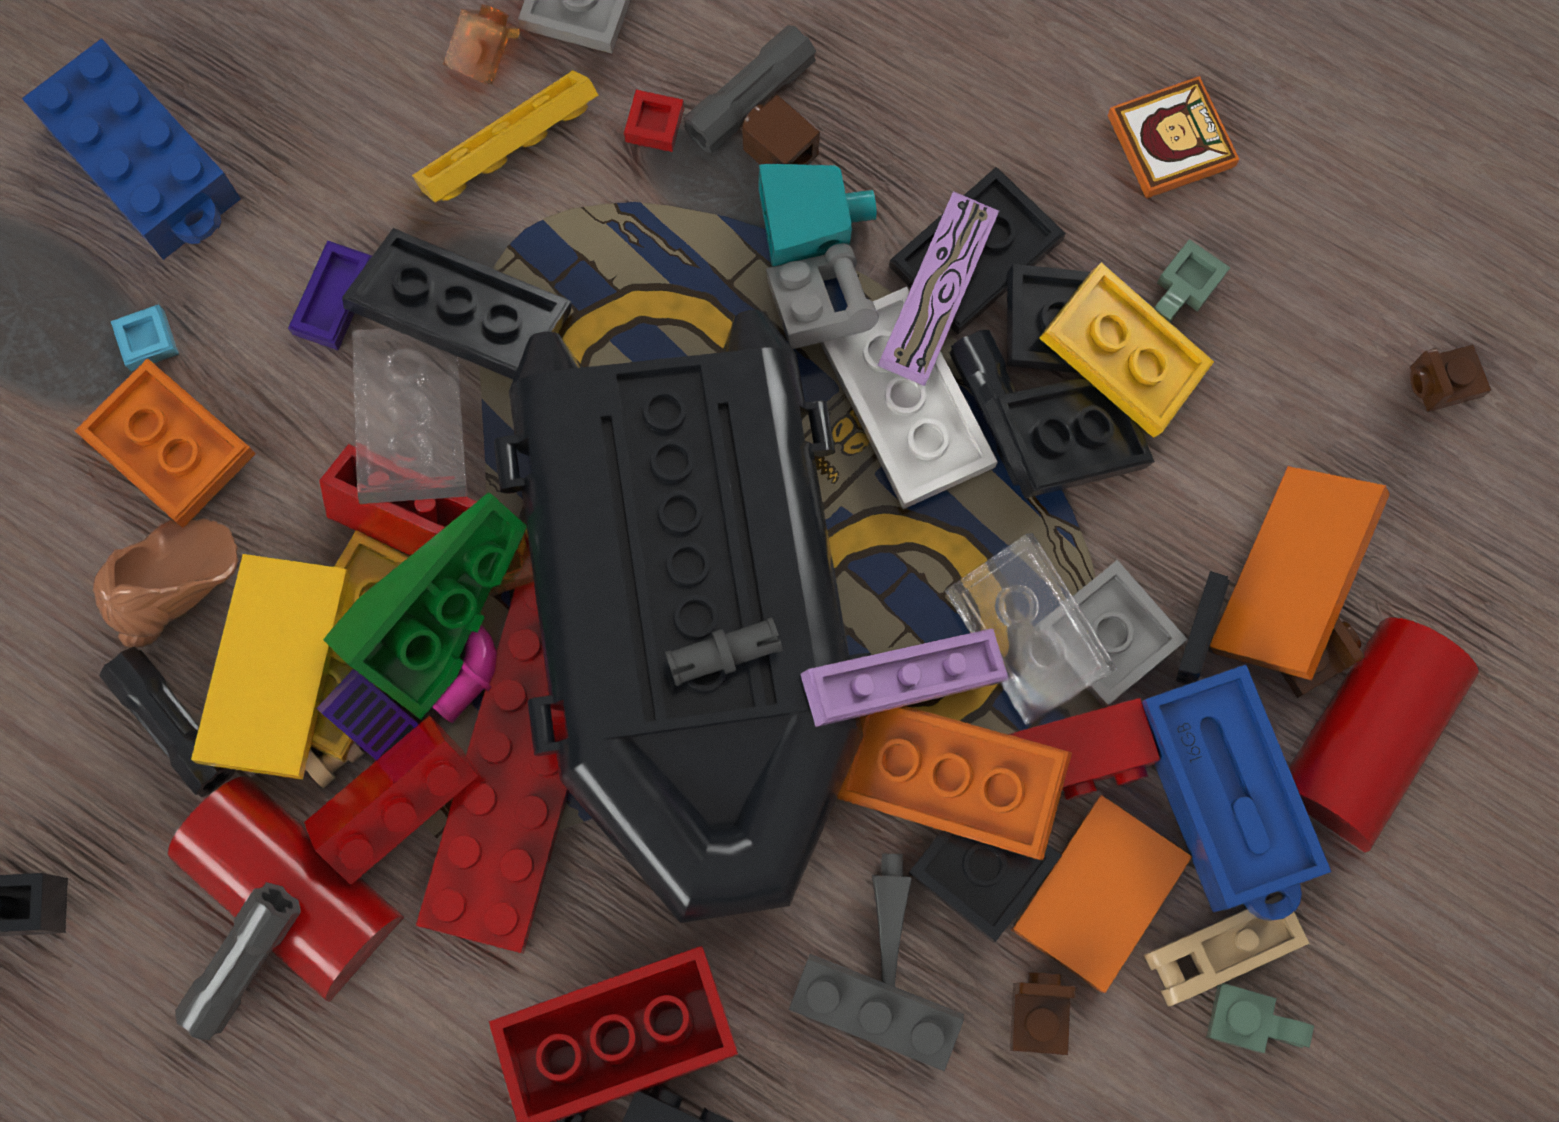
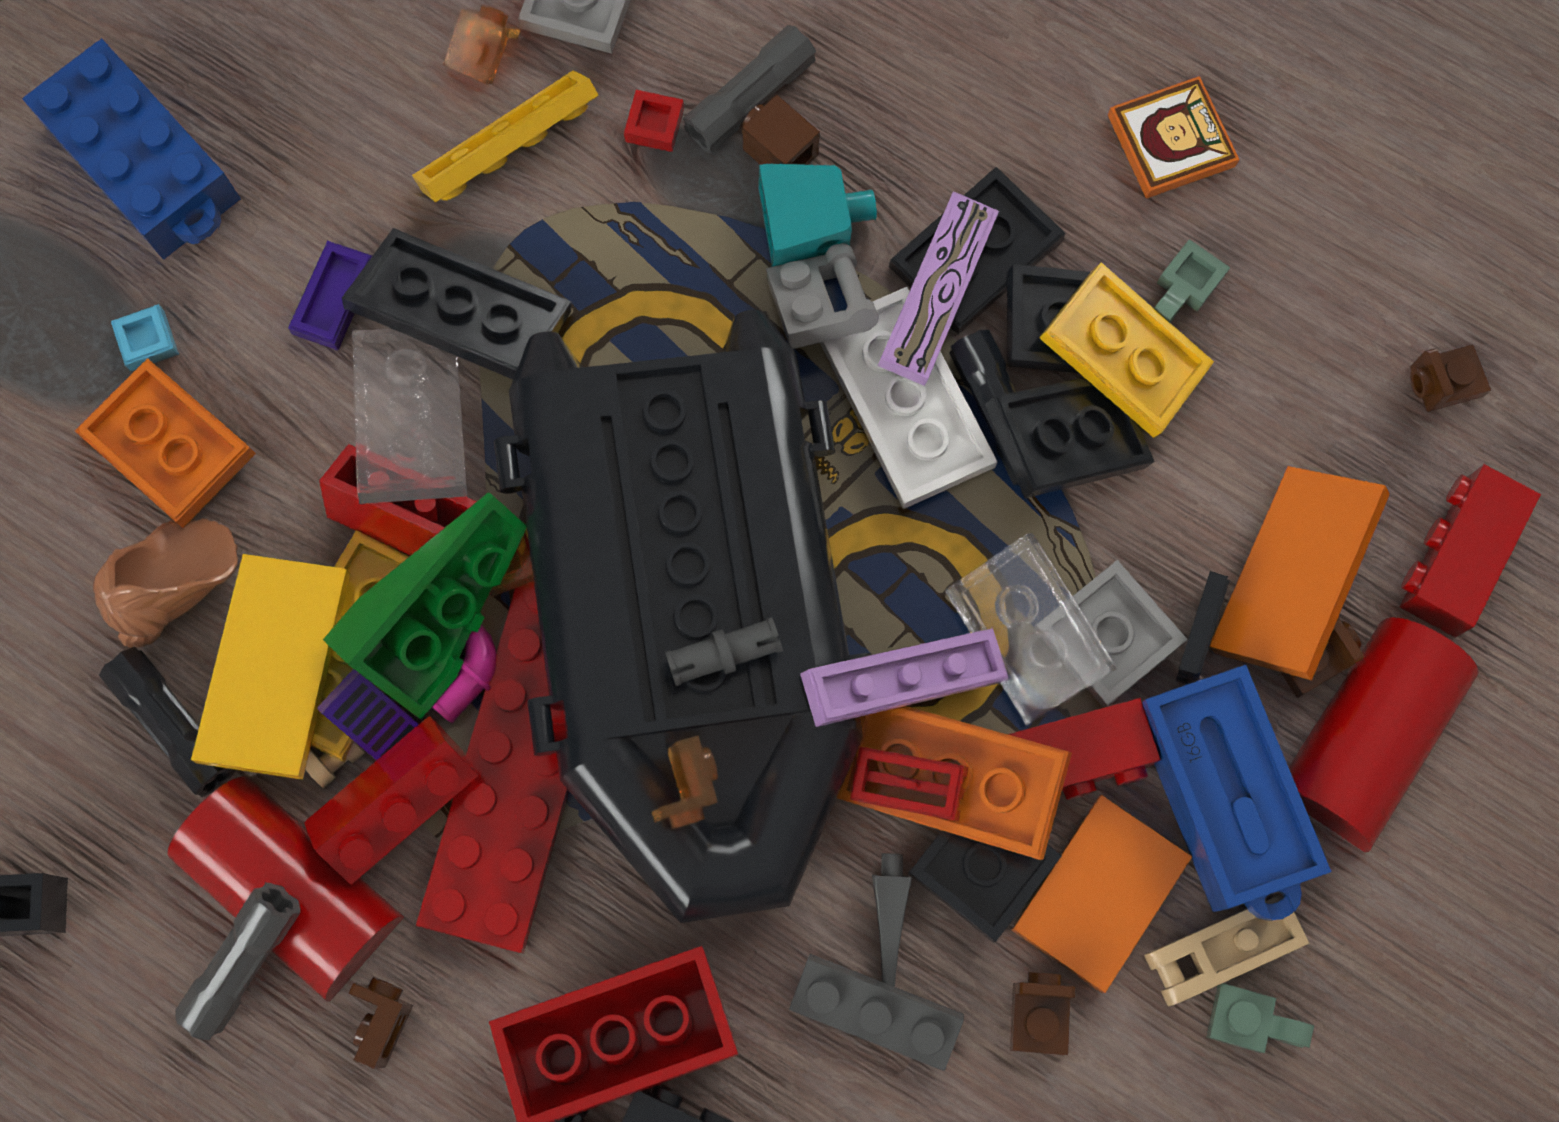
(380, 1031): none -> reddish brown bracket
(694, 773): none -> clear orange bracket
(953, 792): none -> red tile
(1468, 550): none -> red brick

